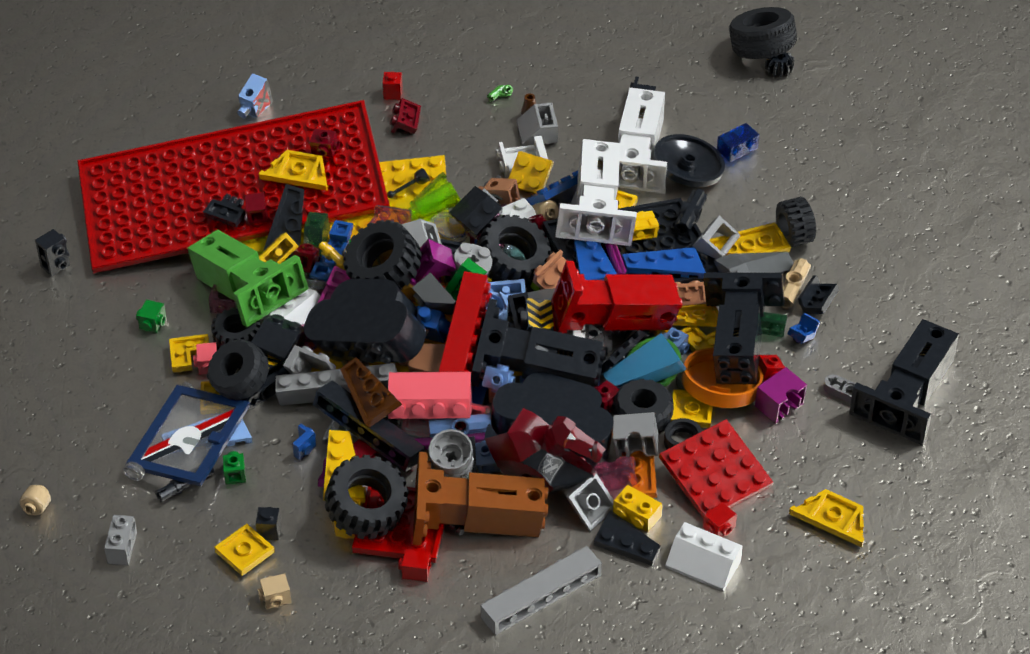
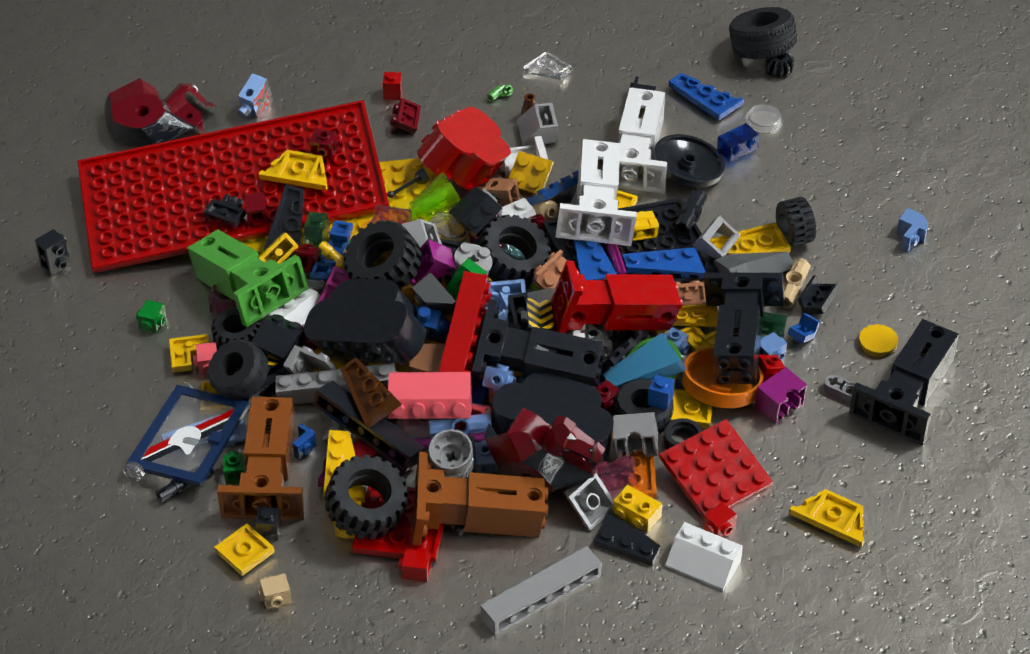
(35, 500): tan head -> none
(120, 540): light grey brick -> none
(142, 118): none -> dark red piece
(267, 464): none -> dark orange brick
(464, 148): none -> red brick
(548, 66): none -> clear wing
(661, 392): none -> blue brick
(705, 96): none -> blue wing
(764, 119): none -> clear piece
(773, 345): none -> medium blue brick
(878, 340): none -> yellow tile
(913, 227): none -> medium blue brick

